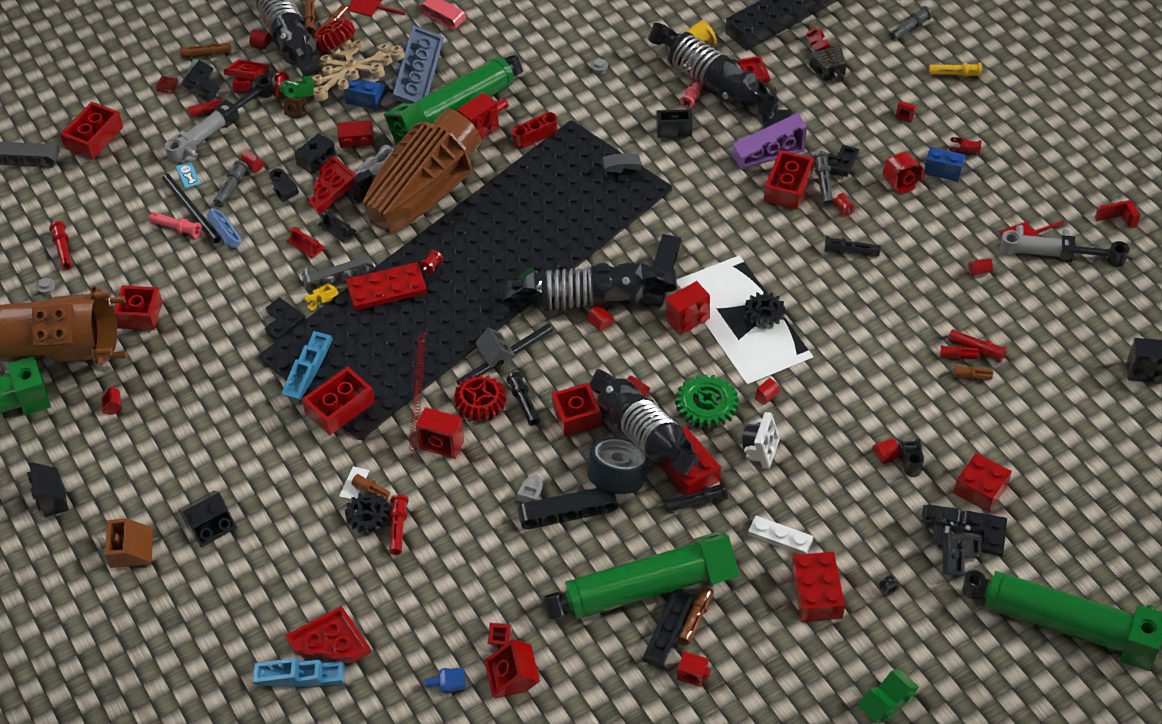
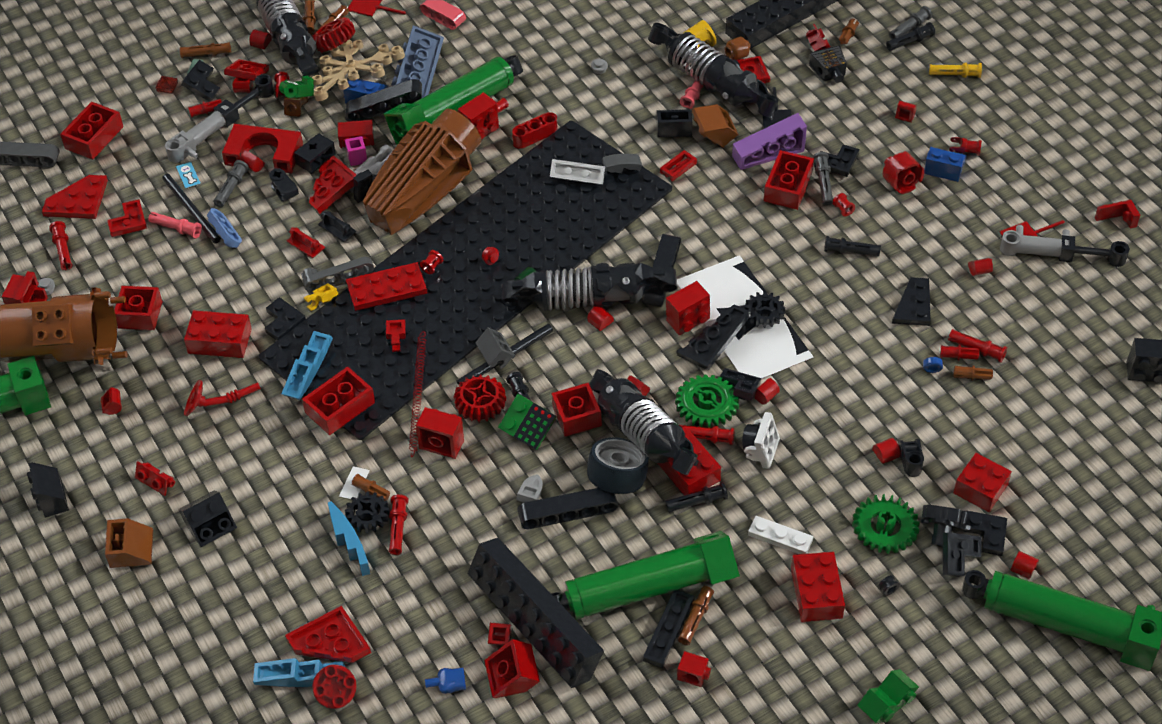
(23, 290): none -> red plate
(77, 200): none -> red plate
(131, 222): none -> red plate
(151, 477): none -> red hinge
(196, 399): none -> red dish
(218, 334): none -> red brick
(247, 137): none -> red arch
(334, 686): none -> red tile
(347, 536): none -> dark azure slope
(356, 150): none -> dark pink brick
(383, 100): none -> black beam
(395, 331): none -> red plate
(490, 255): none -> red plate
(527, 421): none -> slope
(535, 612): none -> black brick
(577, 171): none -> white plate
(680, 168): none -> red tile
(714, 434): none -> red pin
(715, 124): none -> dark orange slope
(715, 338): none -> black wing
(737, 48): none -> dark orange head
(744, 384): none -> black plate
(848, 31): none -> dark orange axle
(908, 524): none -> green gear
(914, 304): none -> black wing
(916, 35): none -> black pin
(933, 364): none -> blue tile
(1024, 565): none -> red brick

